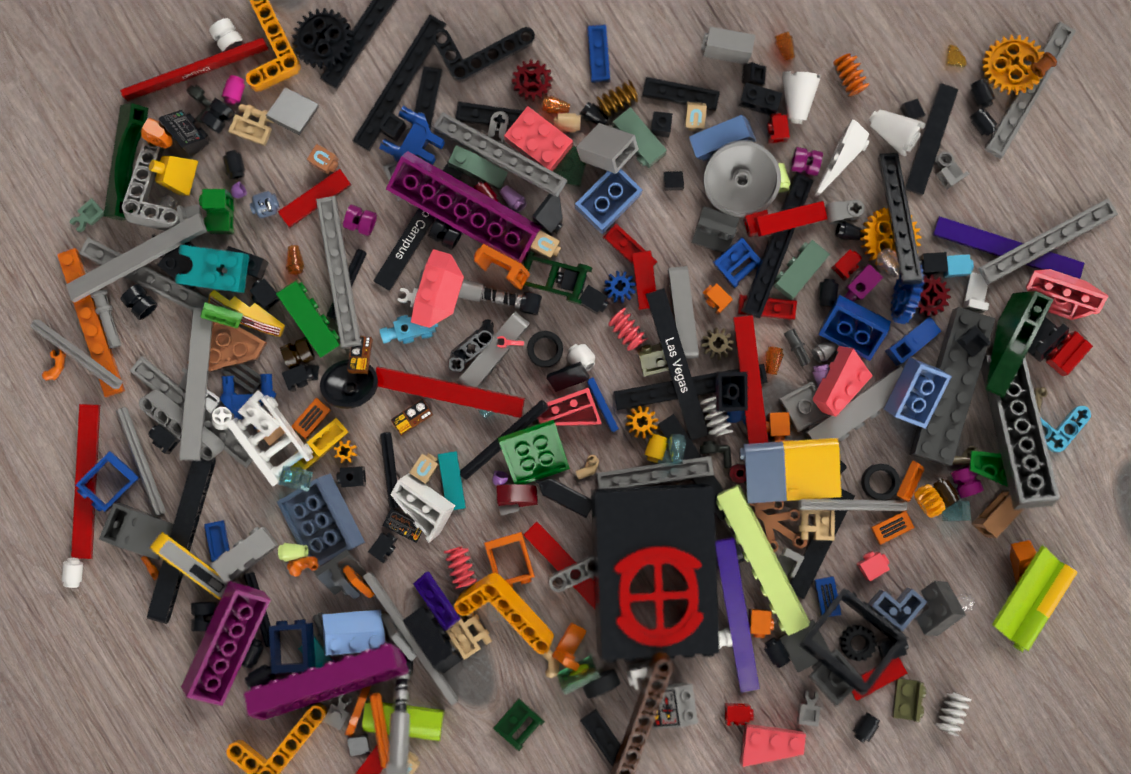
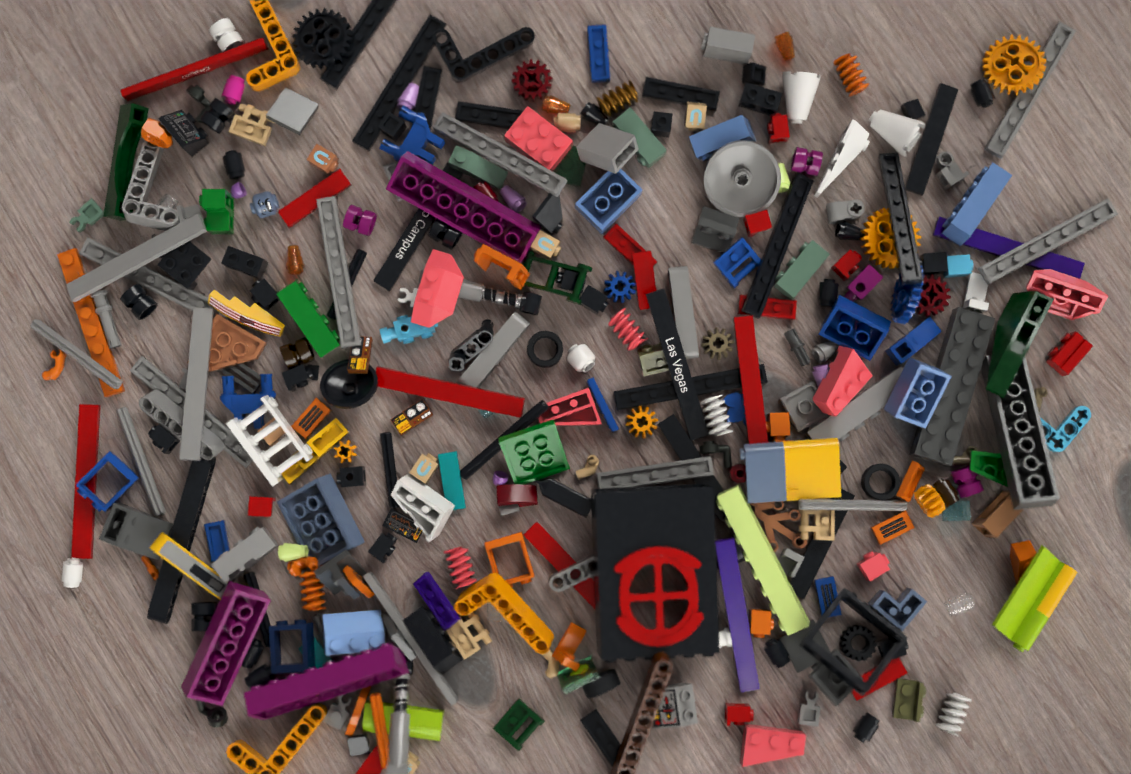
(174, 173): yellow torso -> none
(208, 269): teal brick -> none
(212, 402): light grey tile -> none
(216, 716): none -> pearl dark grey plate
(221, 315): bright green plate -> none
(221, 413): white wheel -> none
(257, 415): white bracket -> none
(260, 506): none -> red panel
(295, 478): clear light blue brick -> none
(312, 591): none -> orange piece
(408, 97): none -> lavender cone
(503, 127): light grey beam -> none
(509, 342): coral hand -> none
(568, 376): black tile -> none
(637, 670): white bracket -> none
(656, 448): yellow brick -> none
(673, 181): black slope -> none
(676, 448): clear light blue cone -> none
(717, 298): orange brick -> none
(731, 391): black slope -> none
(773, 359): clear orange cone -> none
(790, 218): red tile -> none
(888, 261): clear brick -> none
(943, 609): dark grey brick -> none
(955, 57): clear yellow tile -> none
(973, 341): black panel -> none
(975, 203): none -> medium blue brick
(983, 122): black brick -> none
(1044, 64): dark orange bush -> none
(1047, 339): black bracket -> none

